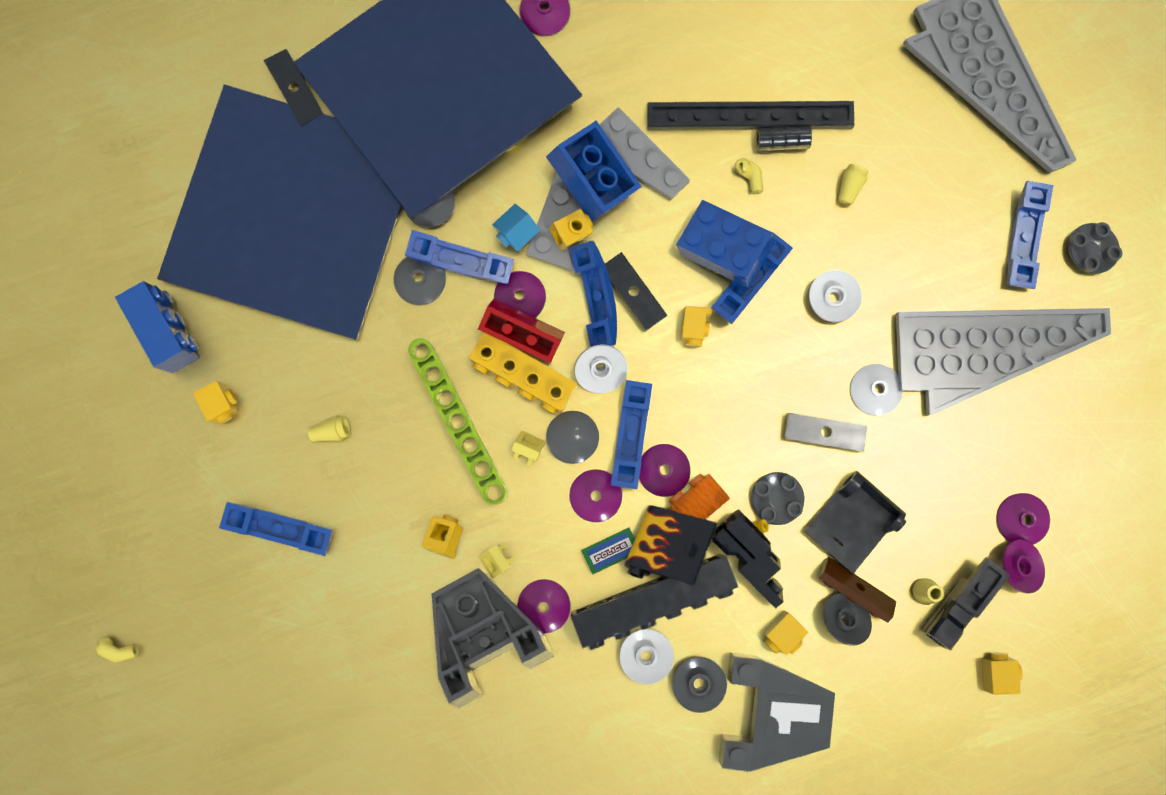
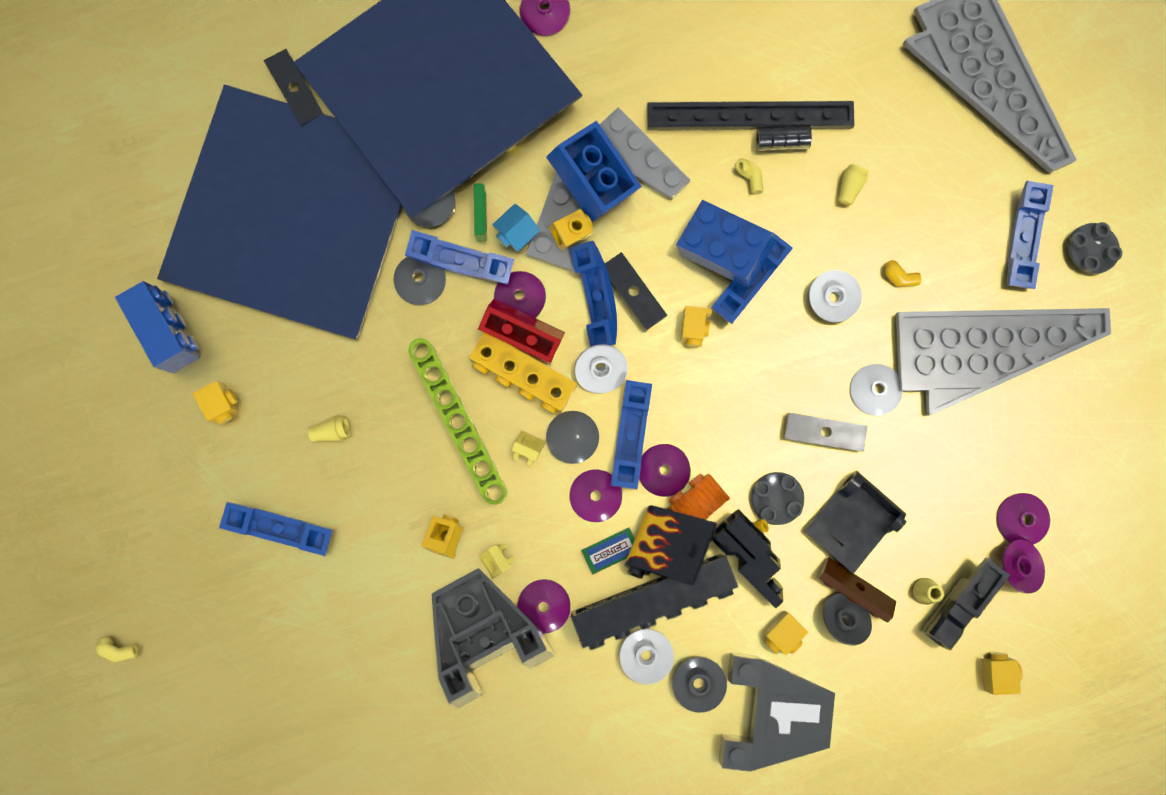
(480, 212): none -> green tile
(899, 277): none -> yellow arm

